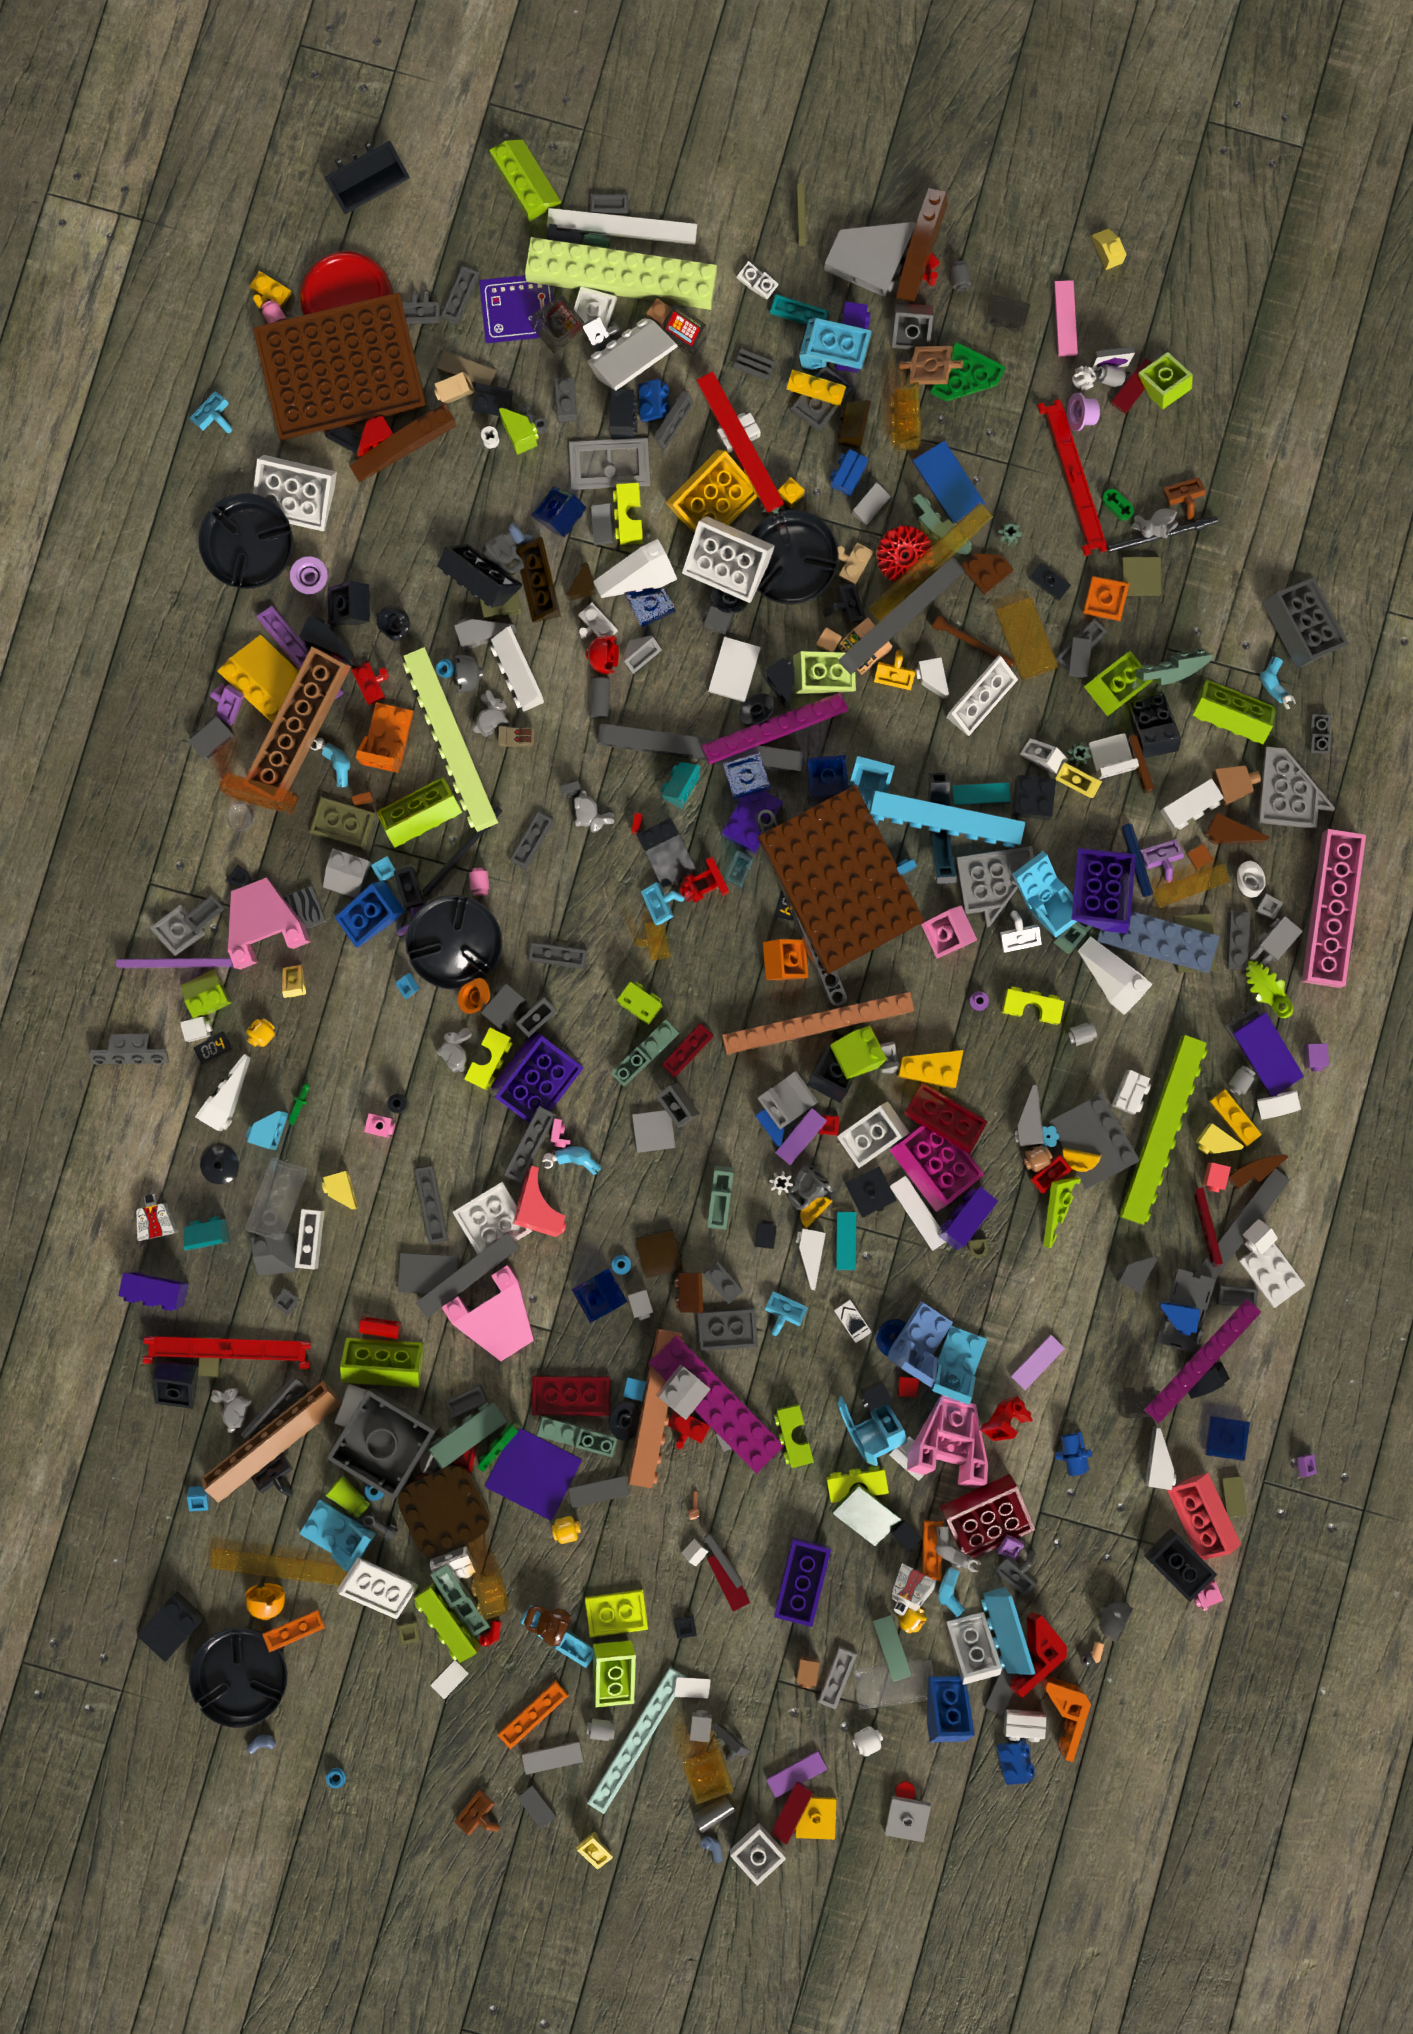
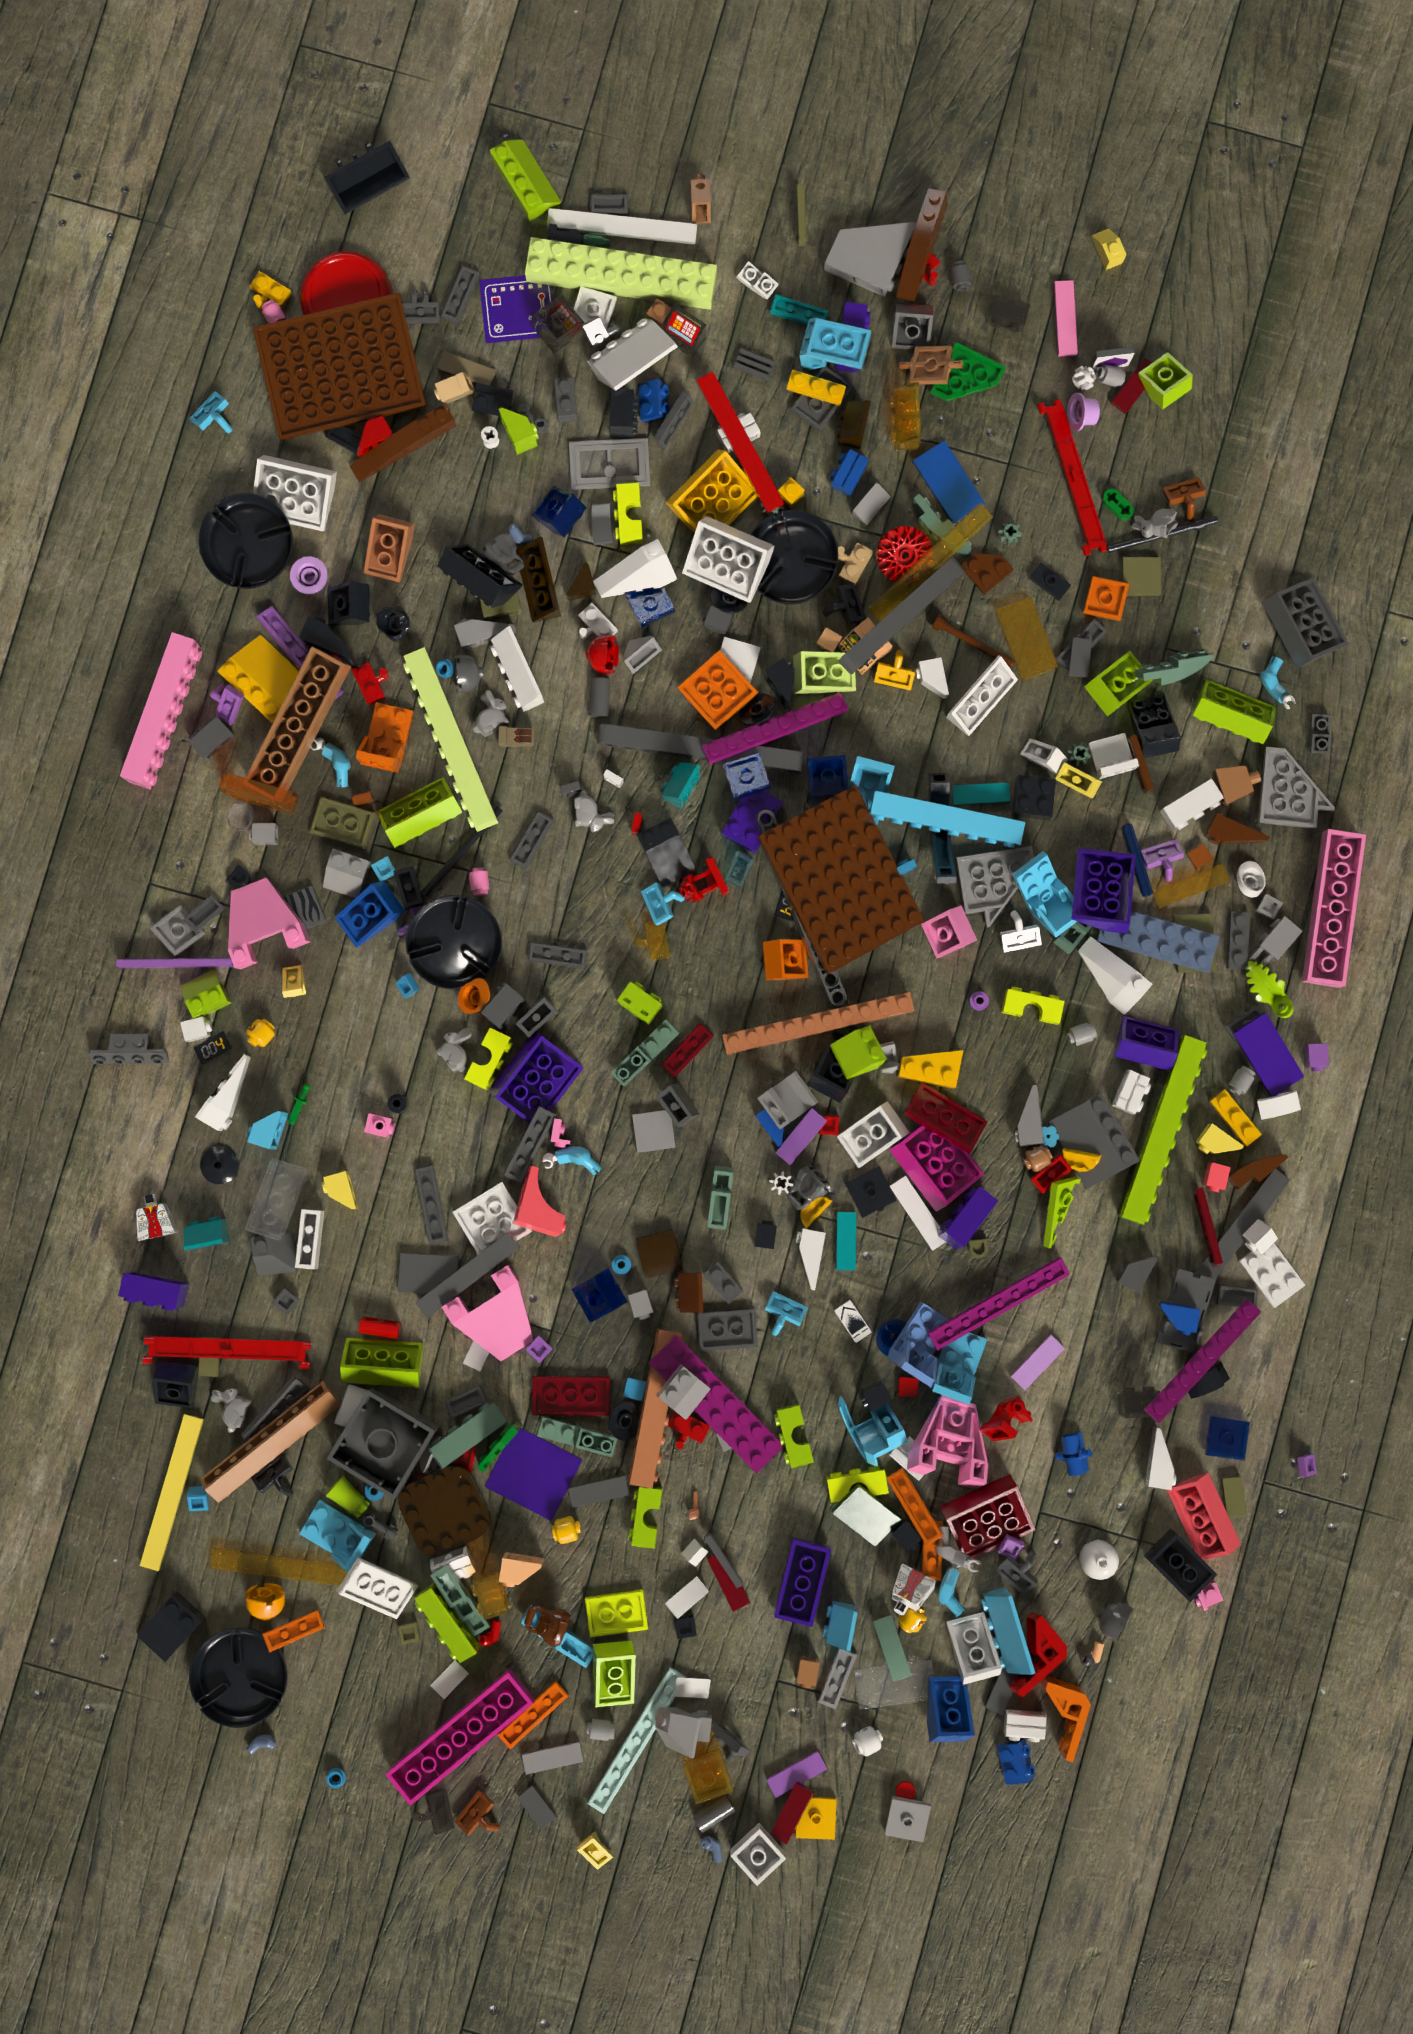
(161, 711): none -> bright pink brick
(171, 1492): none -> light yellow tile
(264, 833): none -> light grey brick
(388, 547): none -> nougat slope
(438, 1812): none -> clear smoke plate
(460, 1736): none -> dark pink brick
(476, 1356): none -> white sticker
(517, 1568): none -> light nougat slope
(539, 1349): none -> medium lavender plate
(613, 778): none -> white tile
(644, 1534): none -> lime arch
(678, 1729): none -> light grey slope
(686, 1597): none -> white slope
(700, 196): none -> medium nougat torso
(717, 690): none -> orange plate
(840, 1625): none -> medium azure slope
(915, 1506): none -> orange tile
(998, 1303): none -> magenta plate
(1099, 1559): none -> white cylinder
(1147, 1043): none -> dark purple slope

